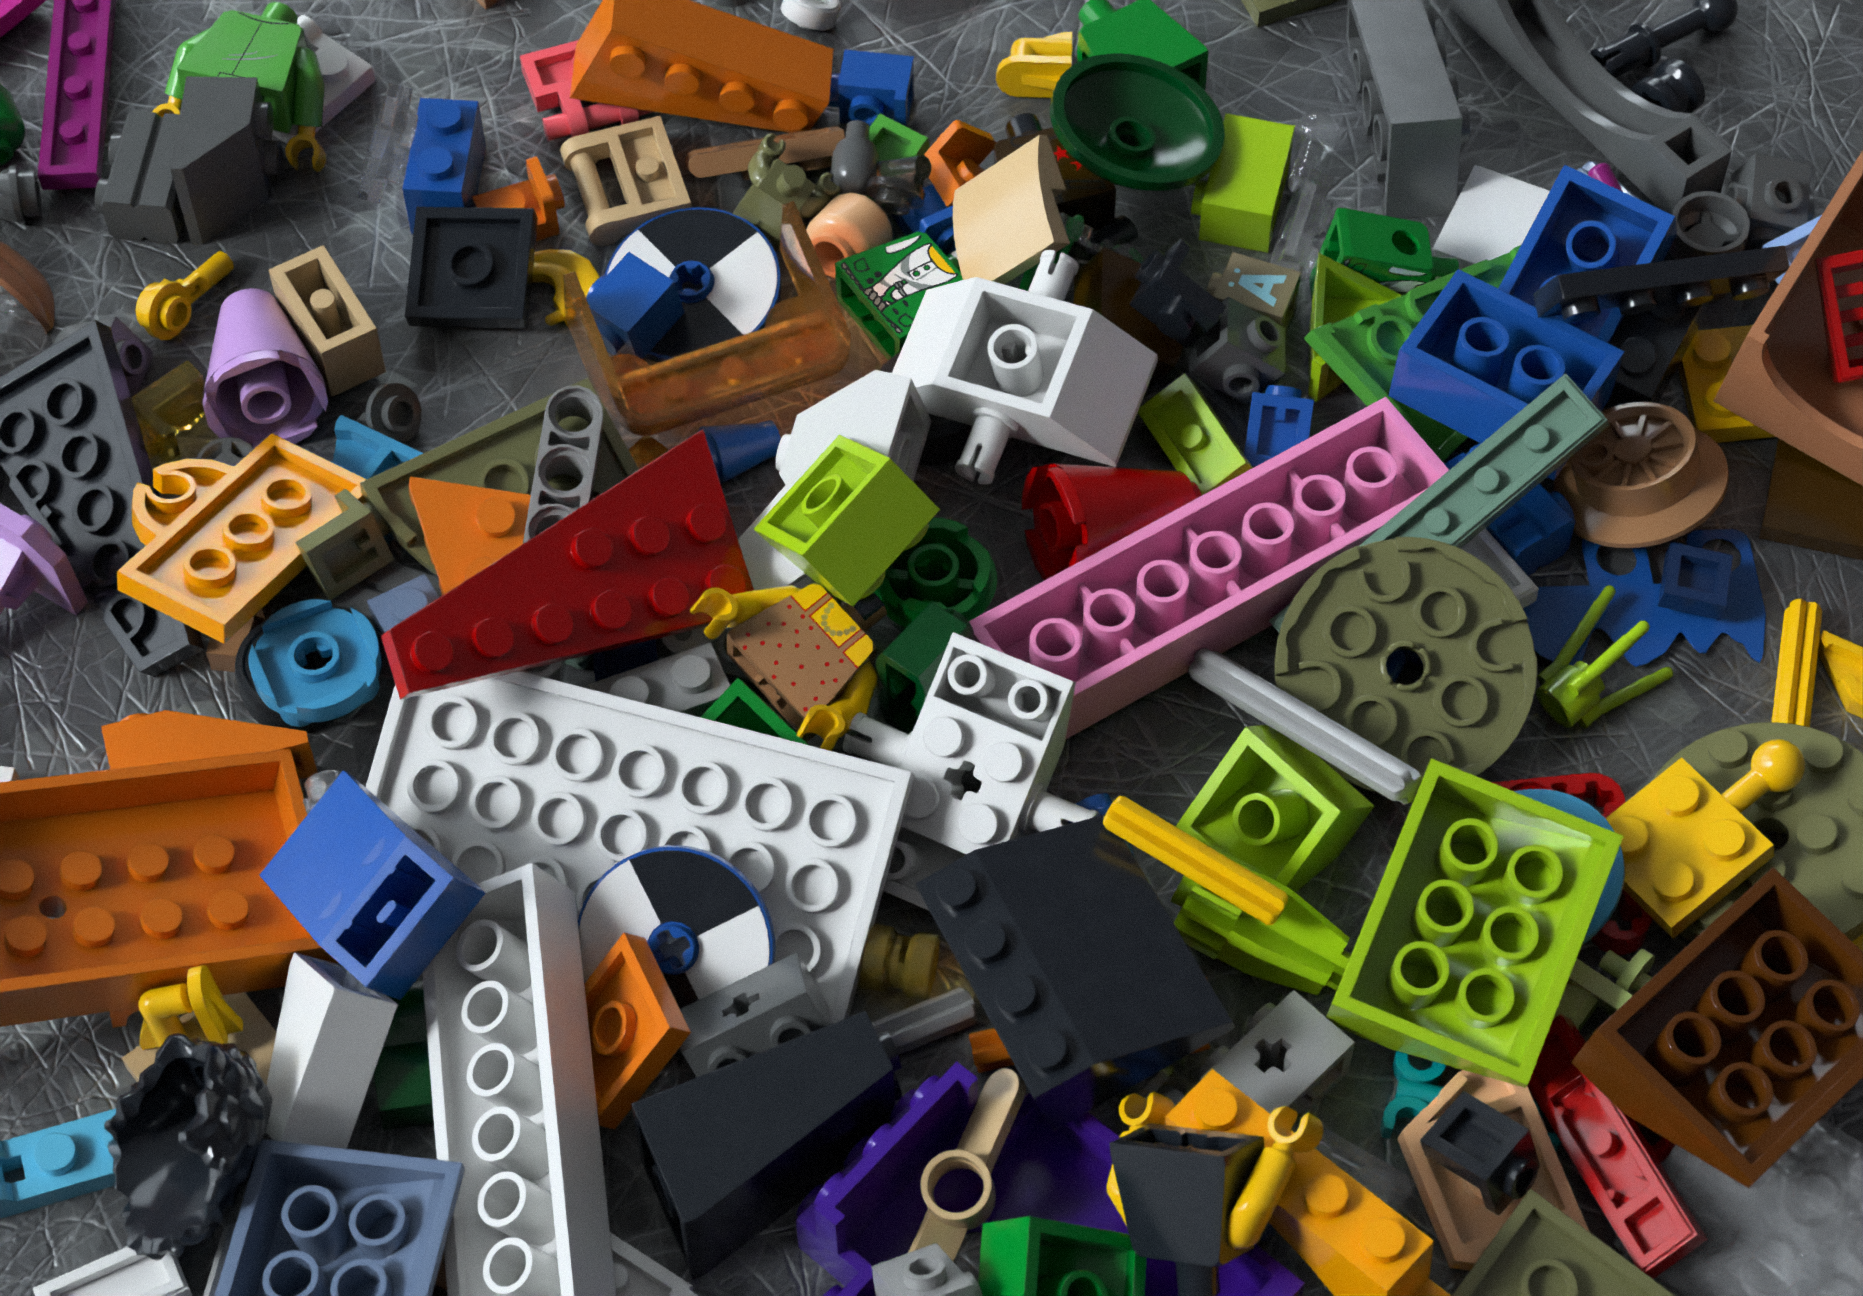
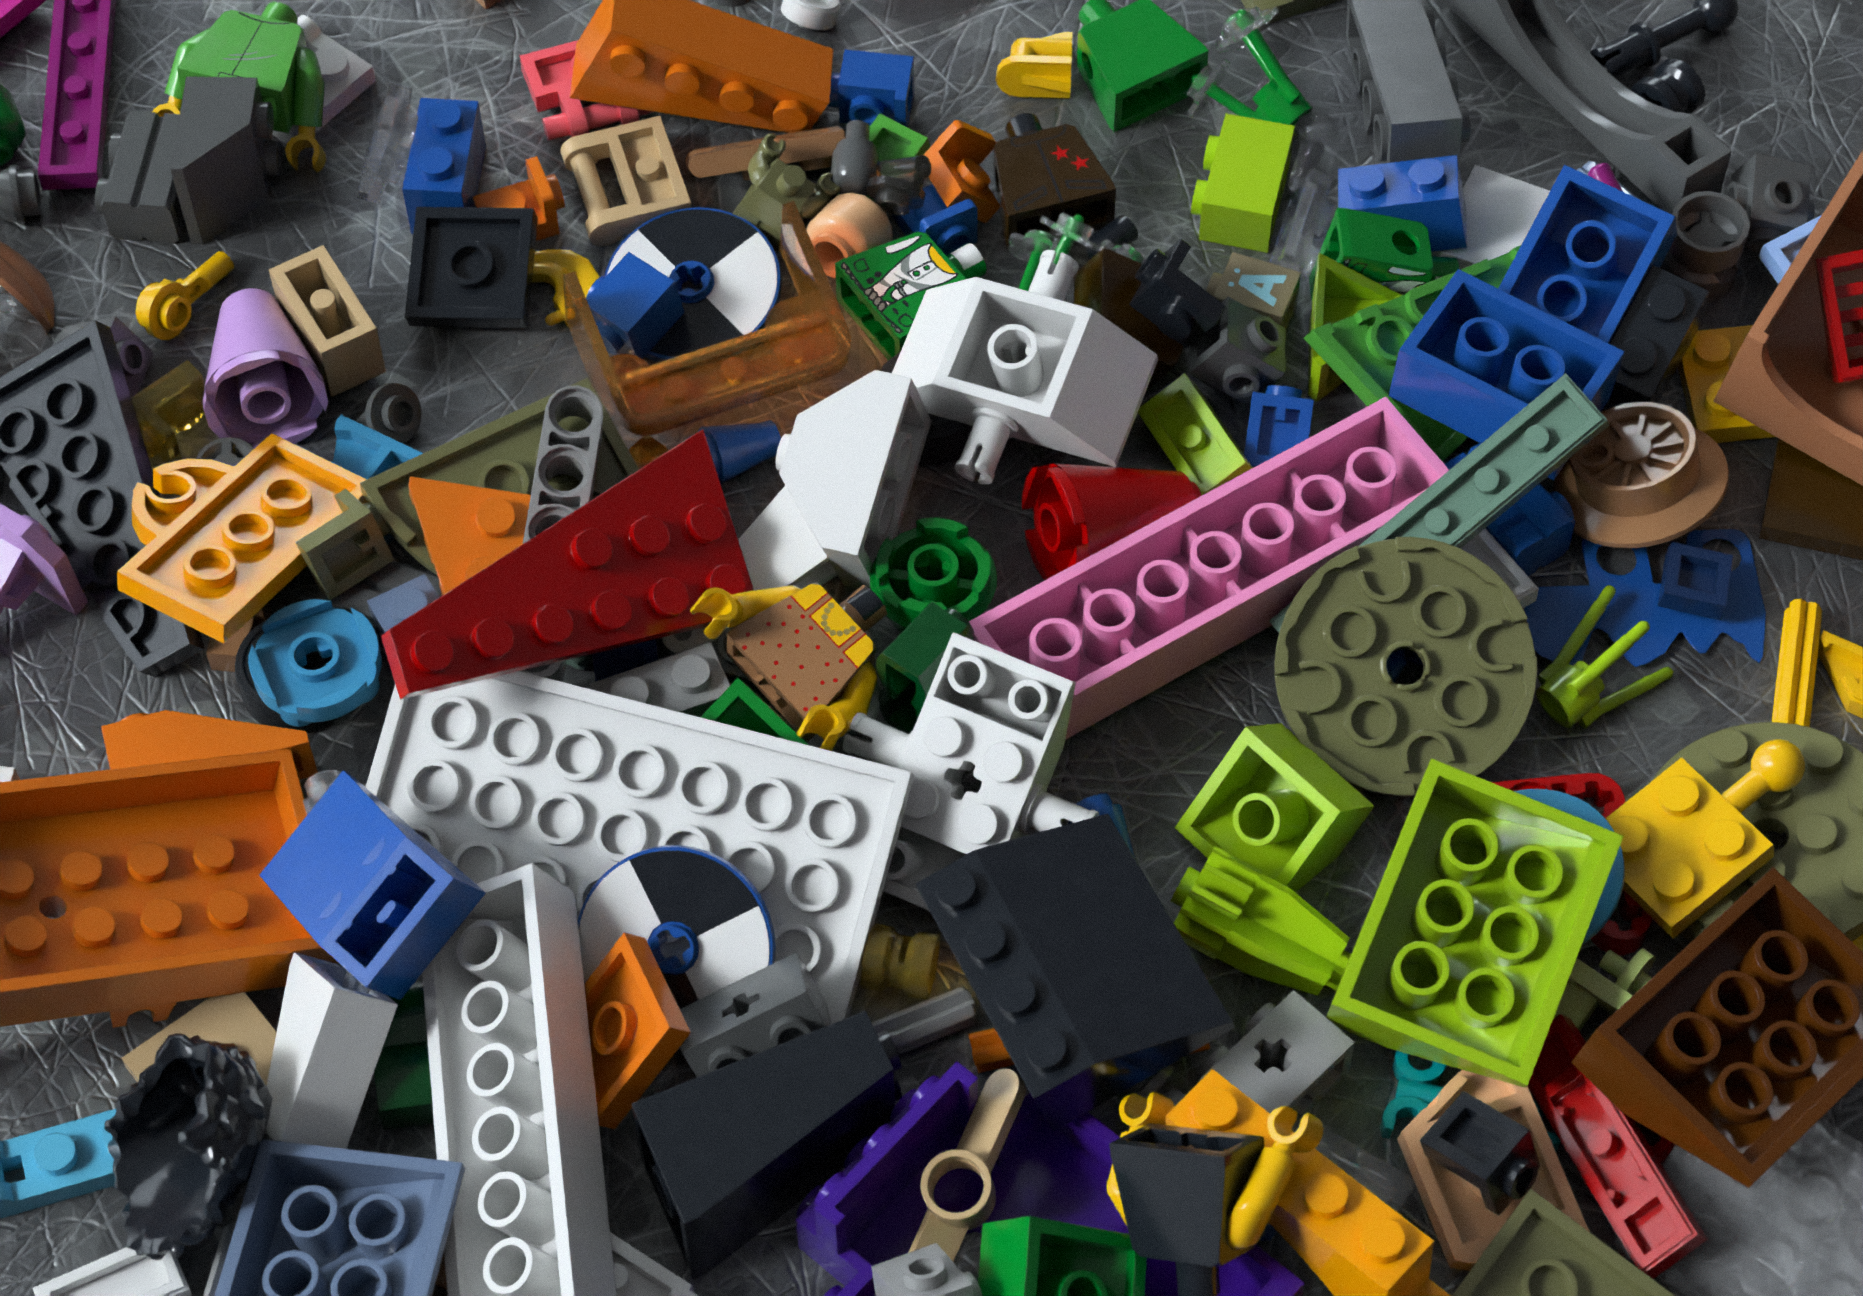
(201, 994): yellow piece -> none
(848, 519): lime slope -> none
(1009, 214): tan slope -> none
(1137, 122): dark green dish -> none
(1195, 860): yellow axle -> none
(1277, 100): none -> plant
(1306, 726): light grey axle -> none
(1414, 191): none -> blue brick
(1641, 286): black plate -> none

